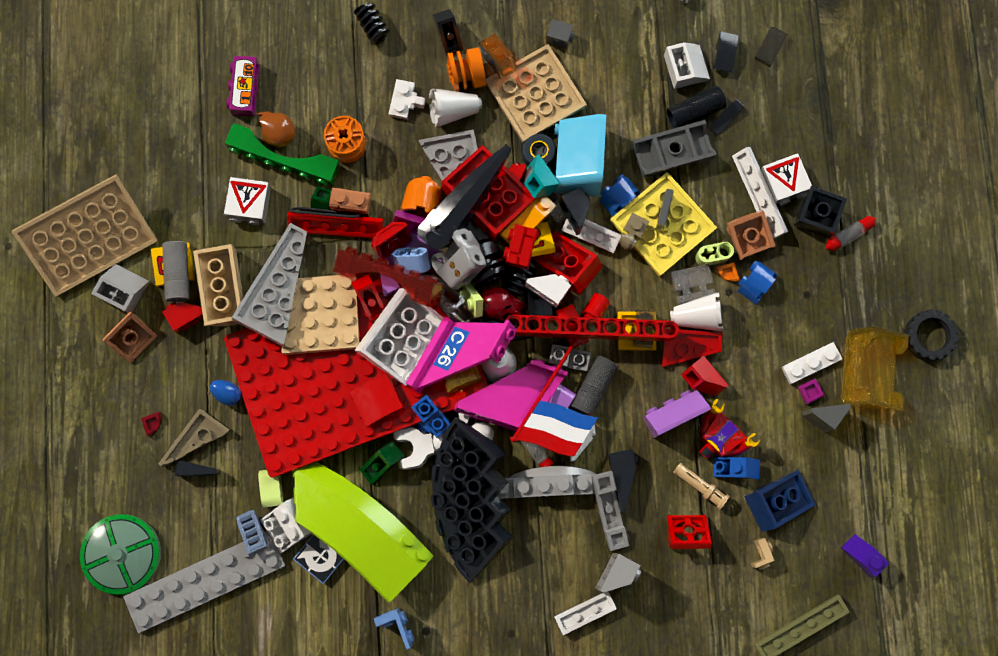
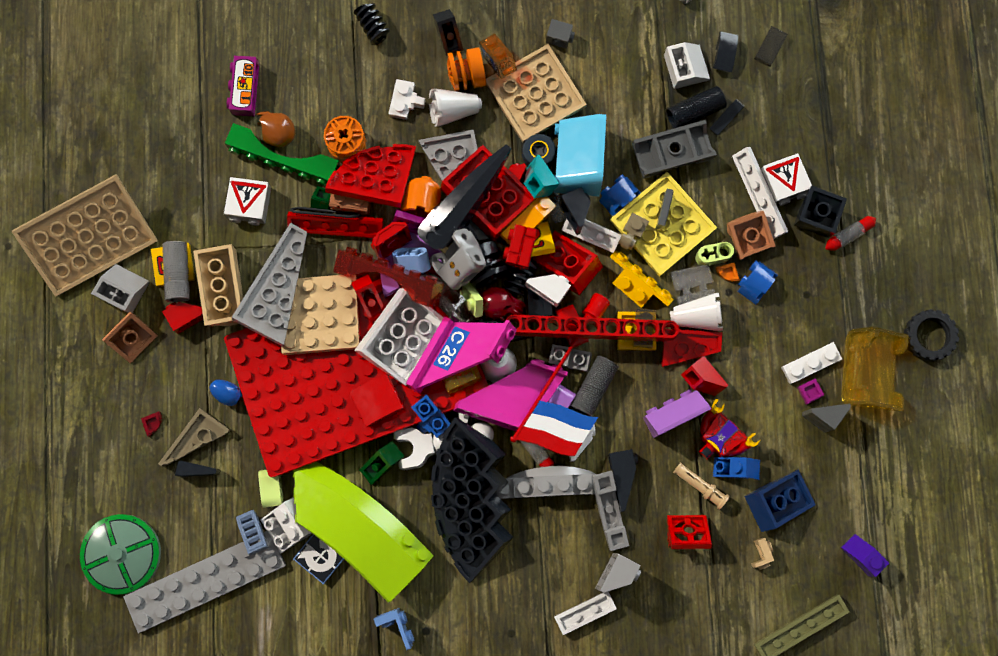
(374, 175): none -> red plate
(636, 284): none -> yellow bracket

